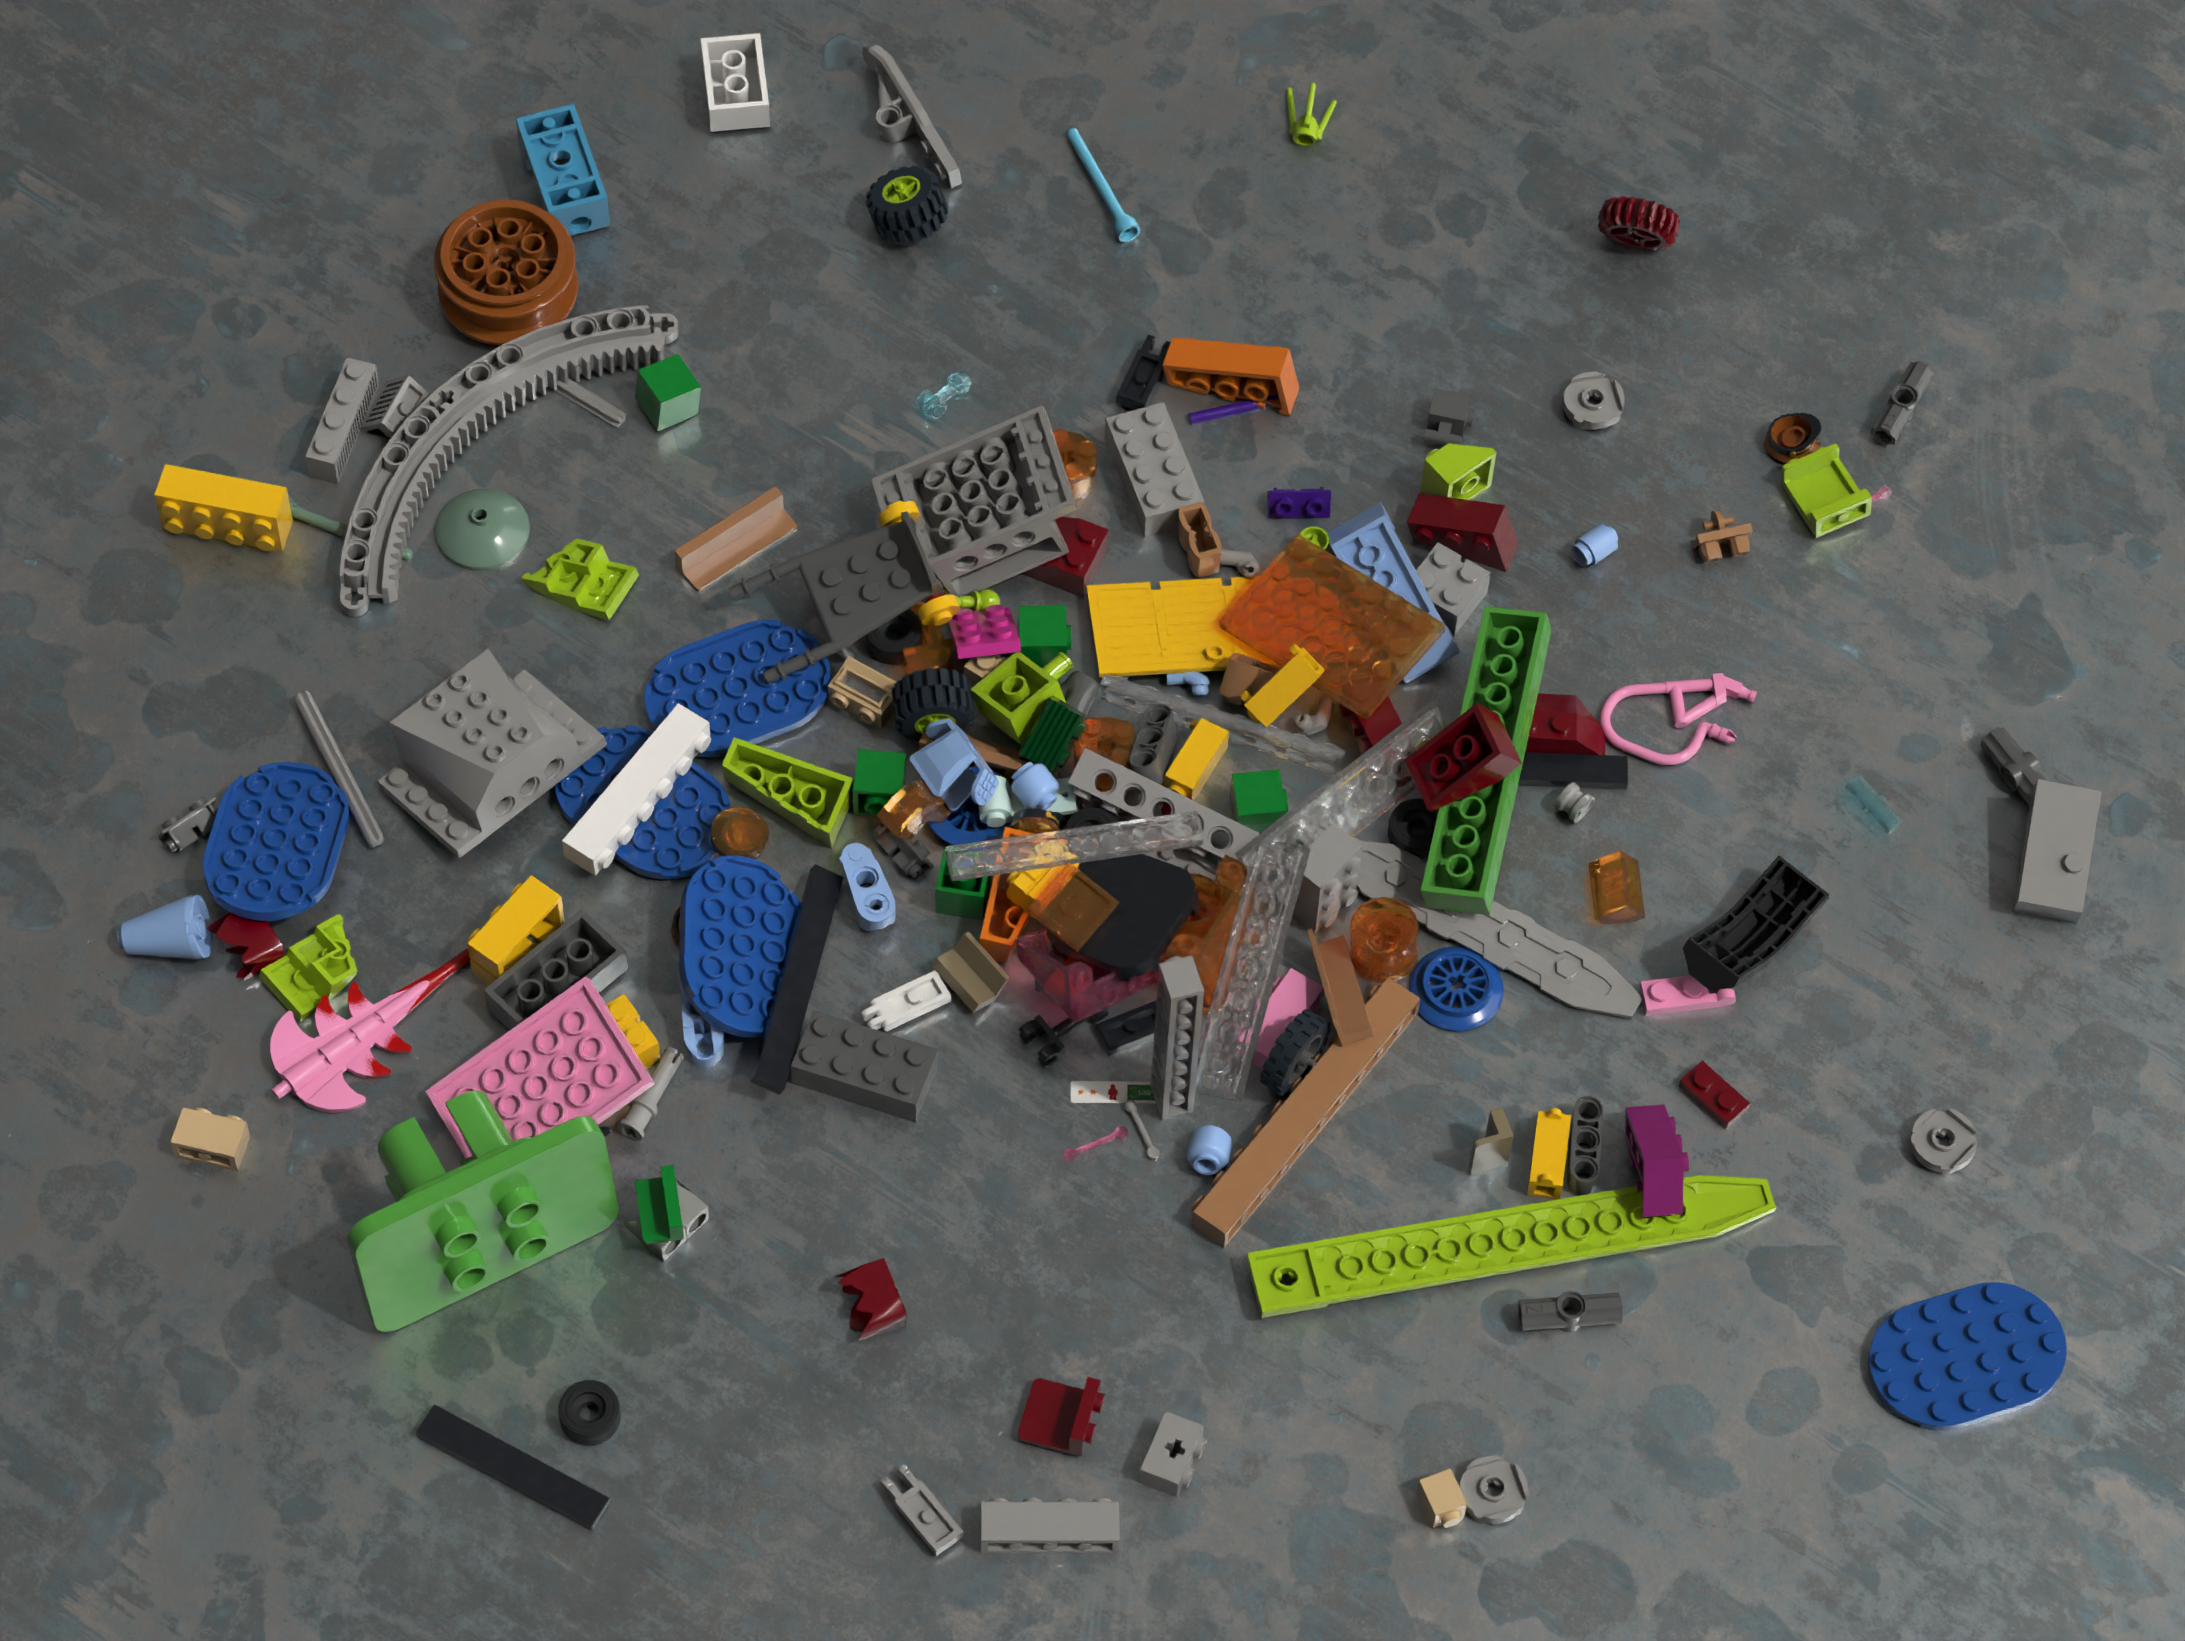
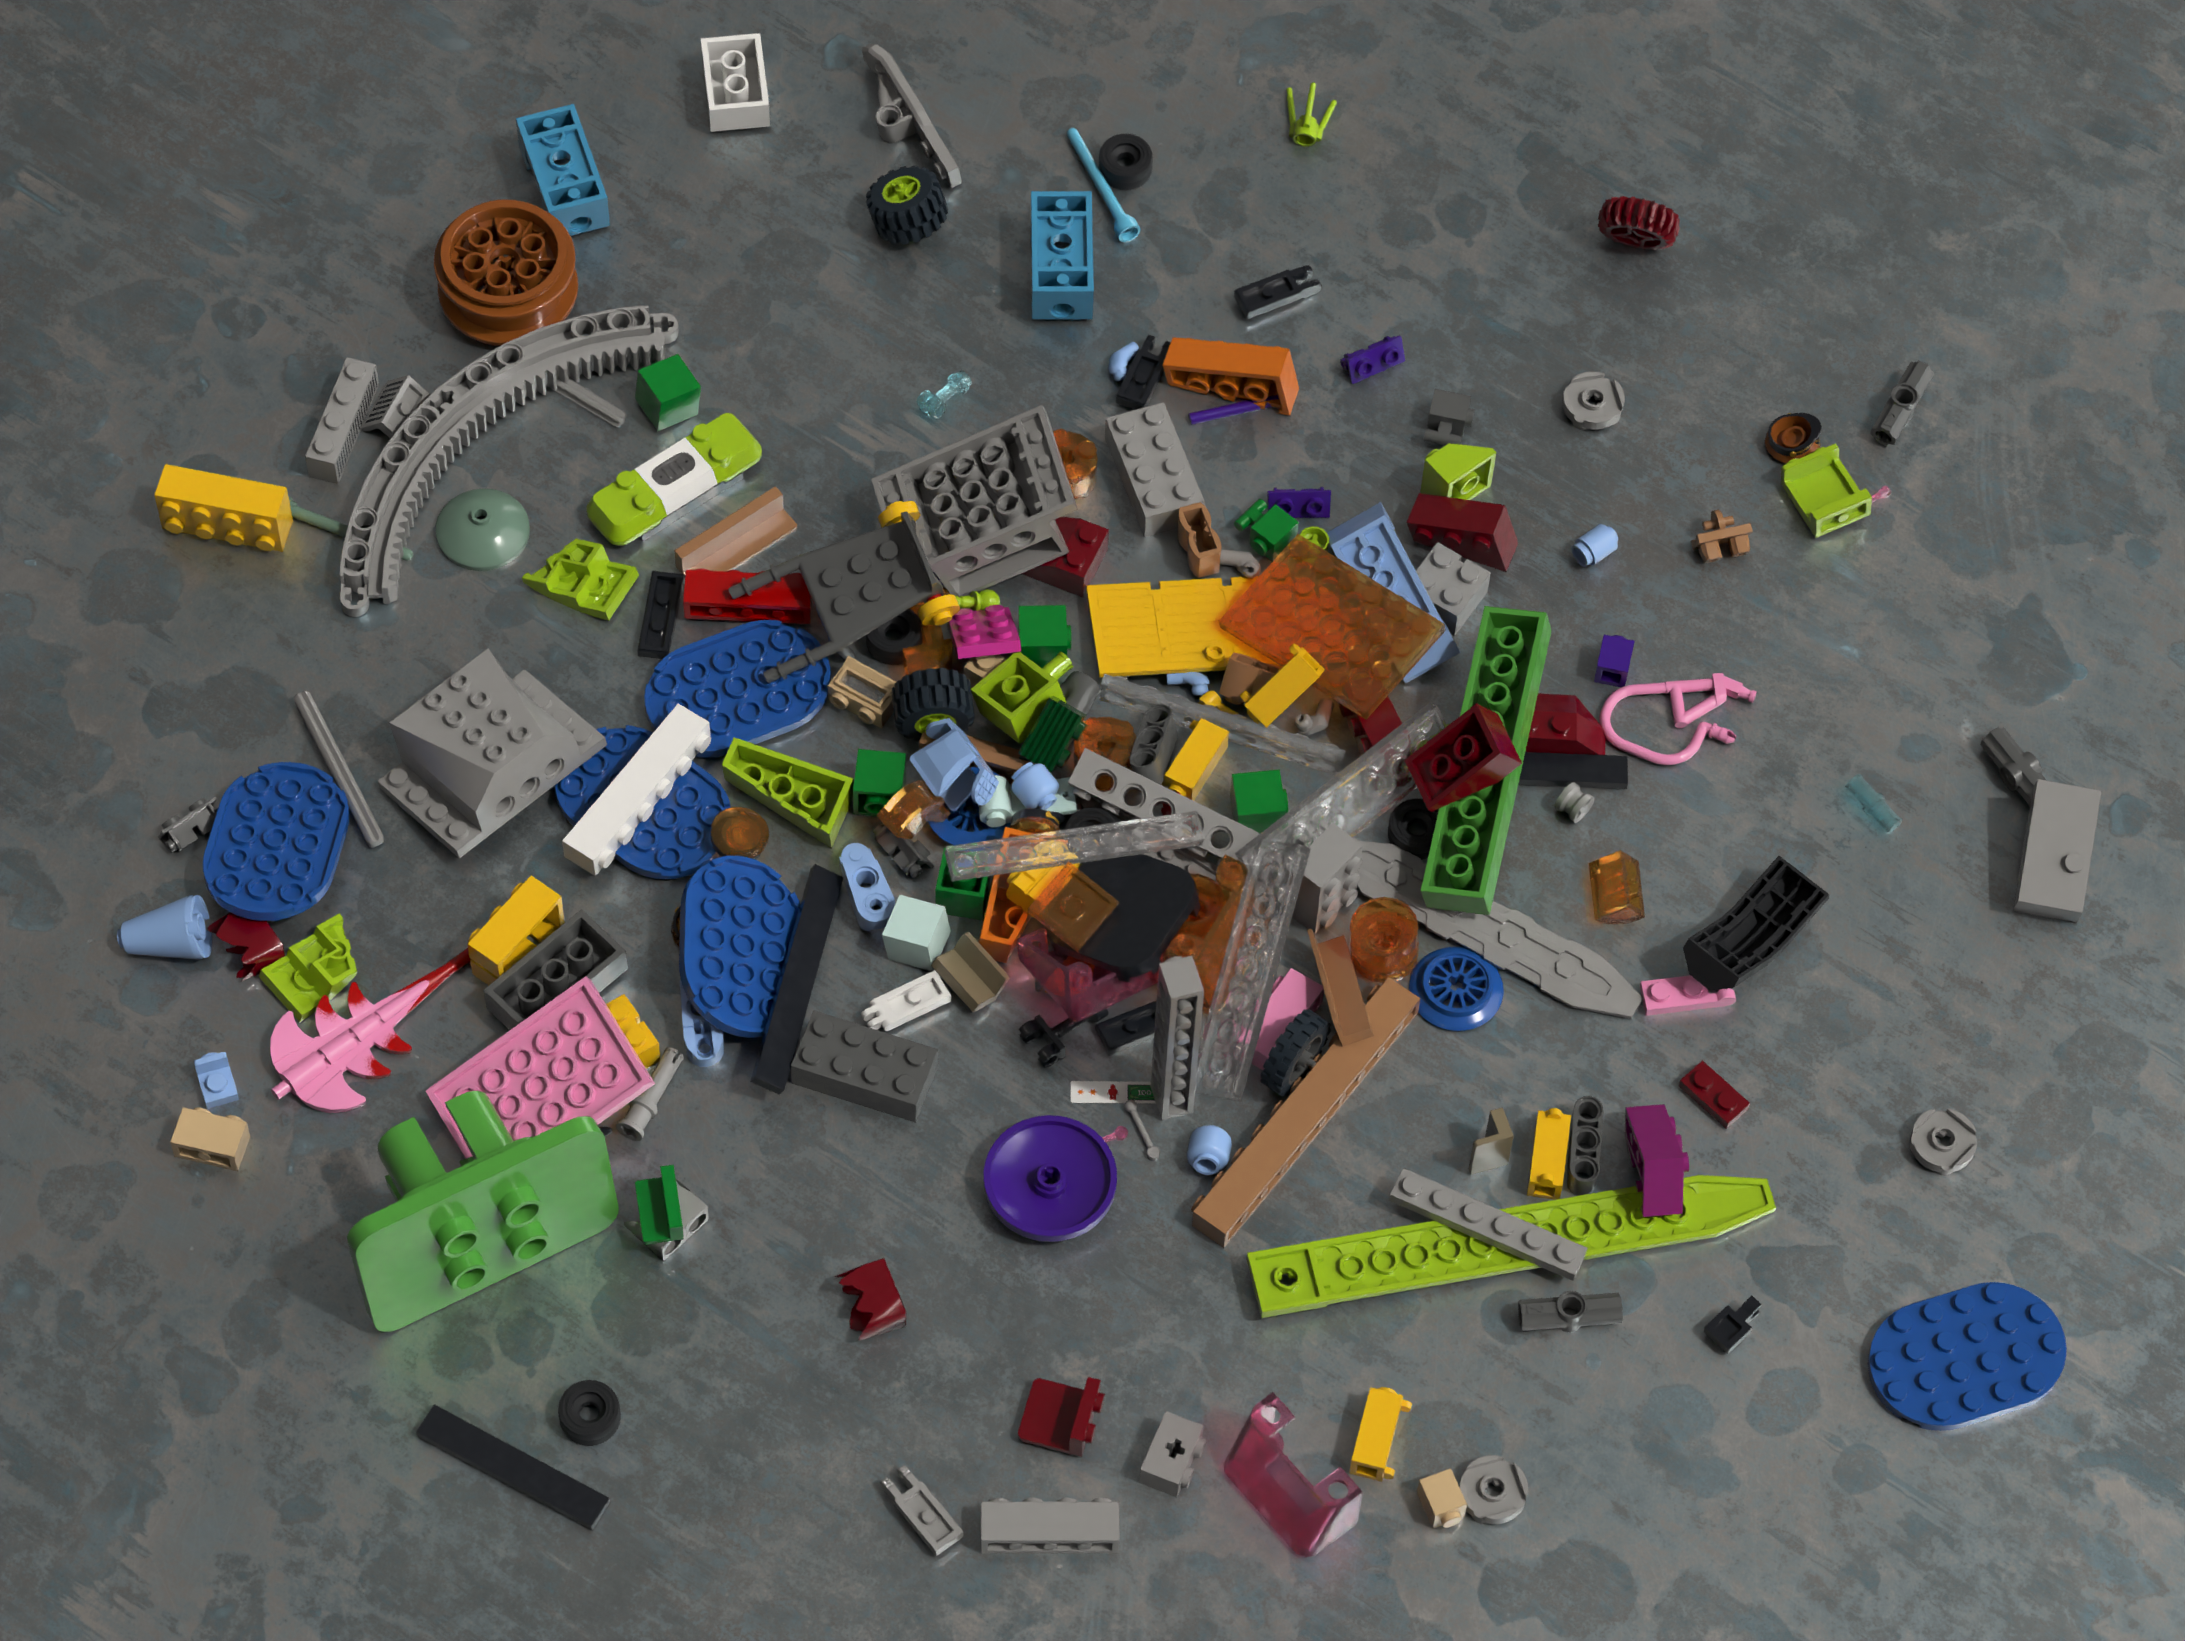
(216, 1079): none -> light blue bracket
(660, 614): none -> black tile
(674, 481): none -> lime piece
(709, 598): none -> red brick
(916, 932): none -> light aqua head
(1050, 1178): none -> dark purple dish
(1062, 276): none -> dark azure plate
(1119, 360): none -> light blue arm
(1125, 146): none -> black tyre
(1214, 699): none -> yellow hand
(1269, 531): none -> green brick
(1276, 291): none -> black hinge
(1280, 1492): none -> clear pink windscreen
(1375, 359): none -> dark purple hinge
(1377, 1434): none -> yellow brick
(1488, 1224): none -> light grey plate
(1614, 660): none -> dark purple brick
(1732, 1326): none -> black plate

